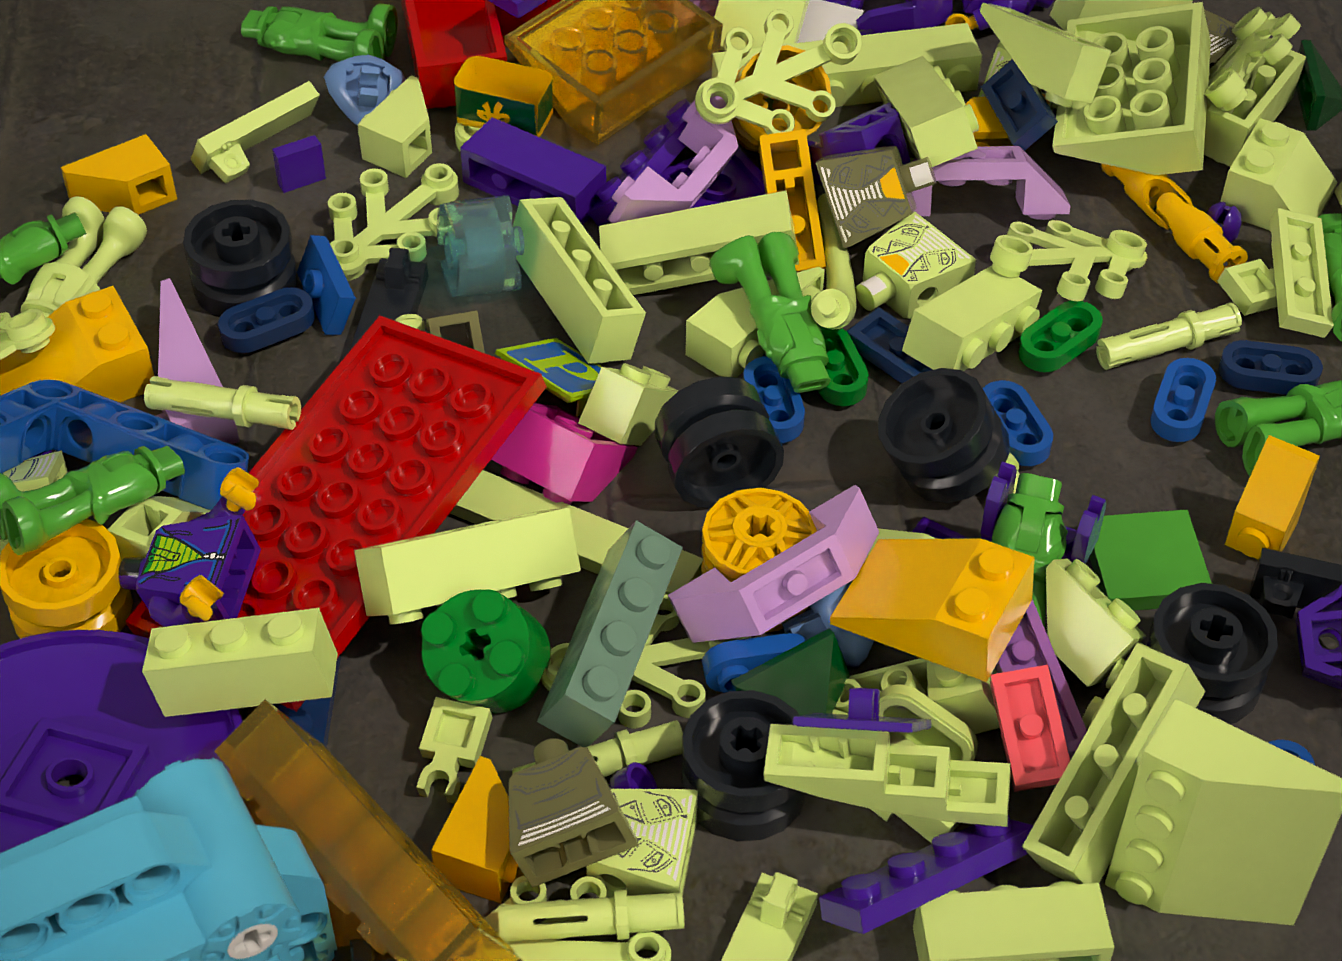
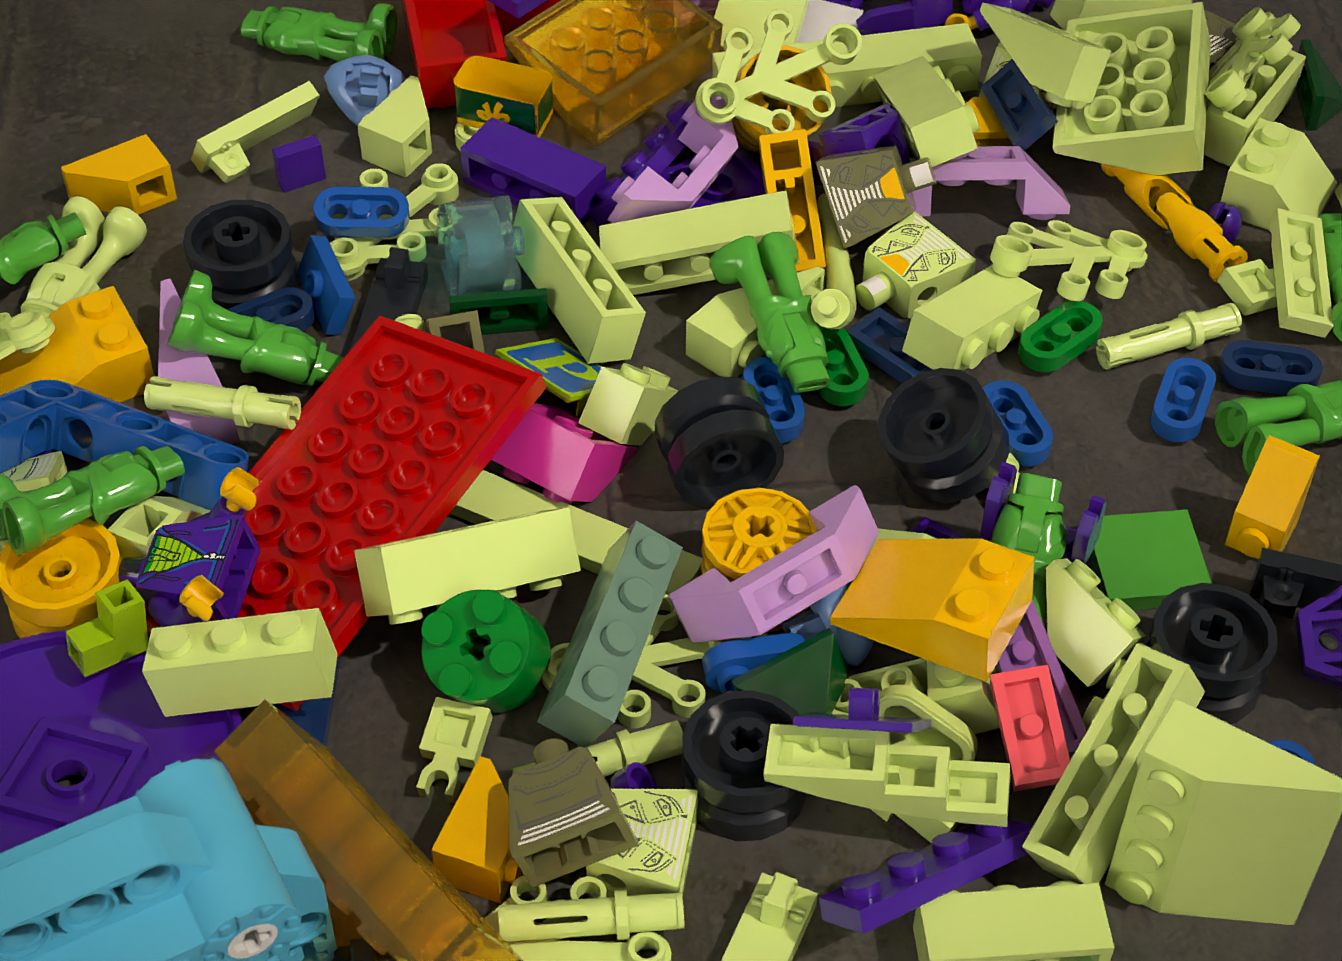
(114, 635): none -> lime piece
(258, 344): none -> bright green piece
(362, 211): none -> blue plate
(506, 310): none -> dark green slope

